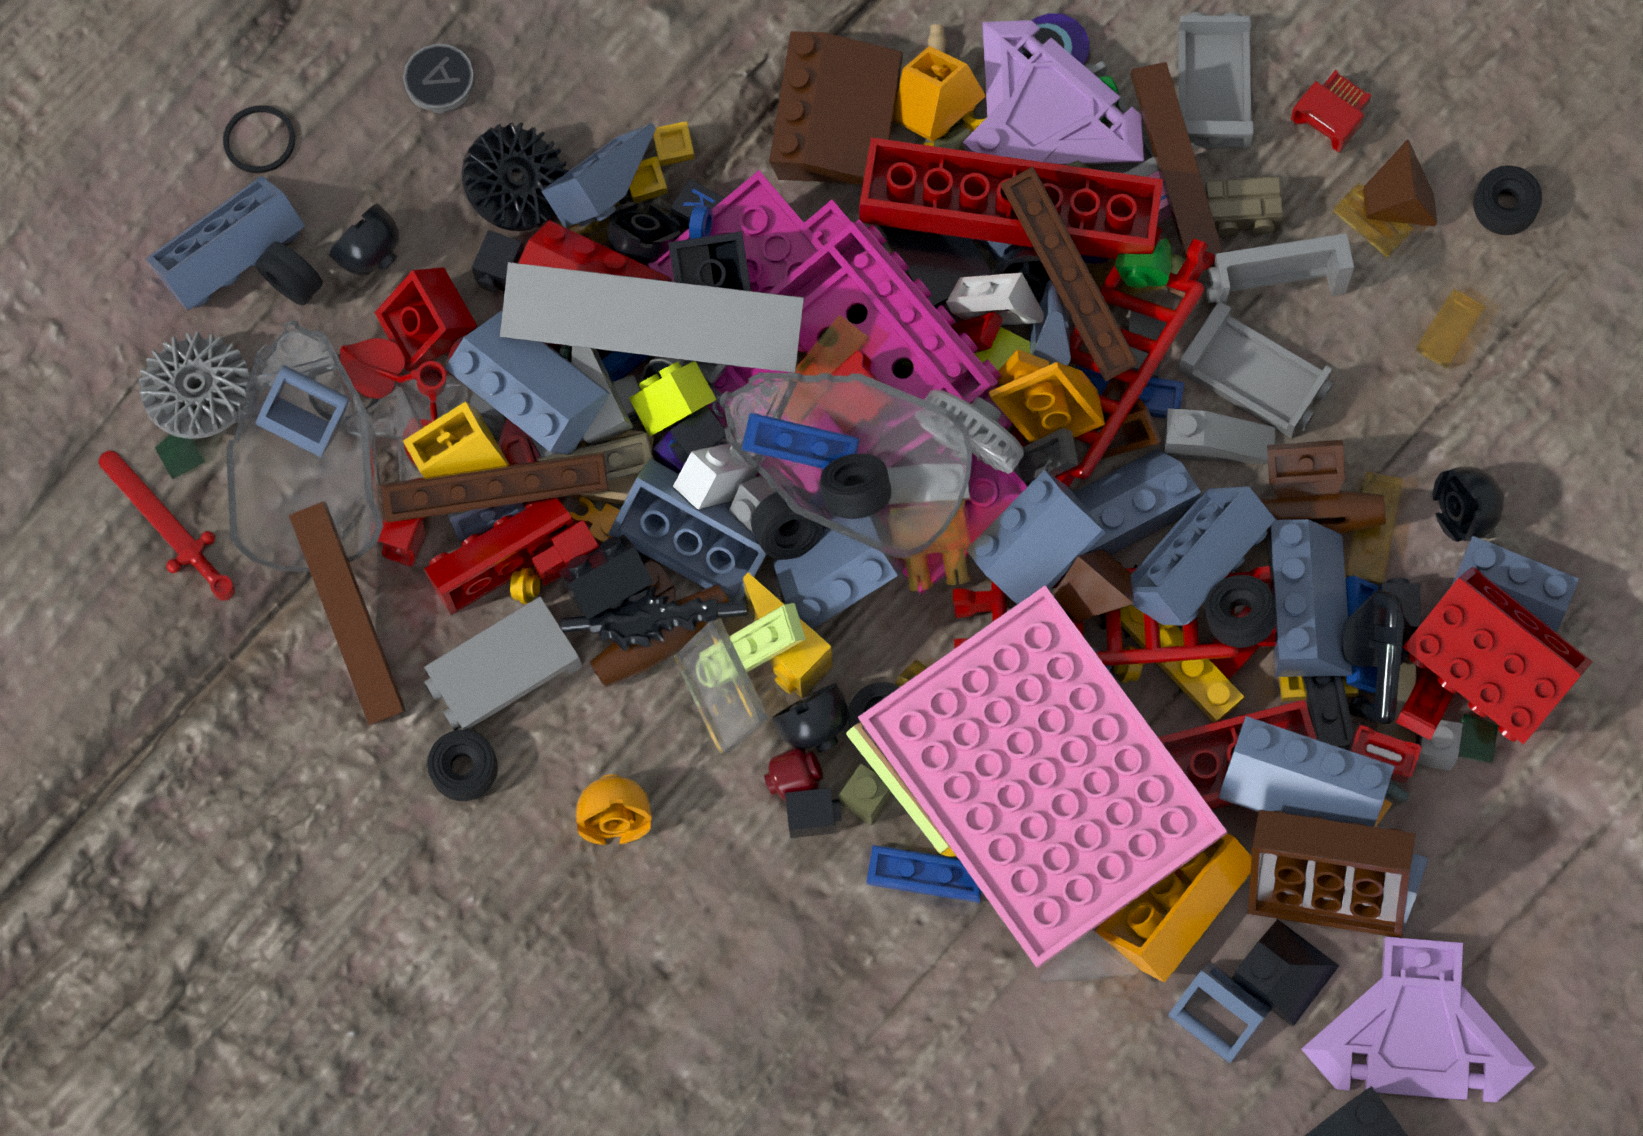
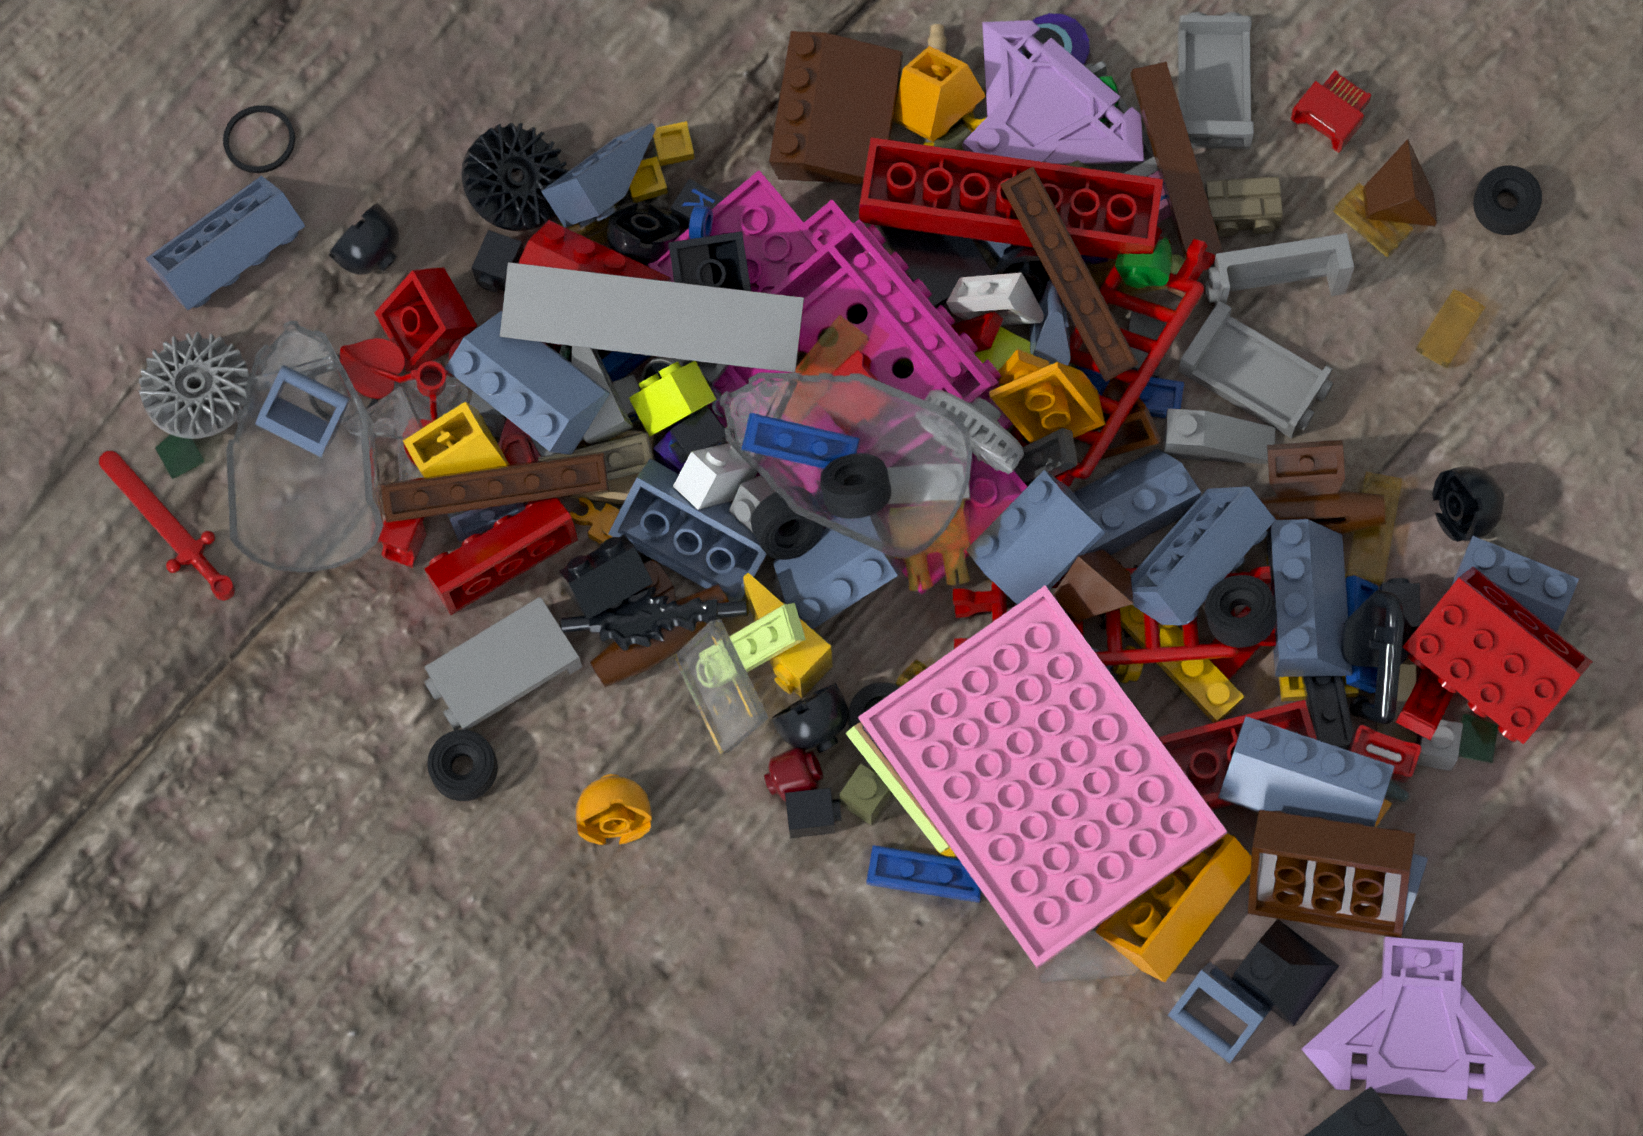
(289, 273): black tyre -> none
(347, 613): reddish brown tile -> none
(438, 78): black tile -> none
(524, 586): yellow plate -> none
(565, 546): red piece -> none

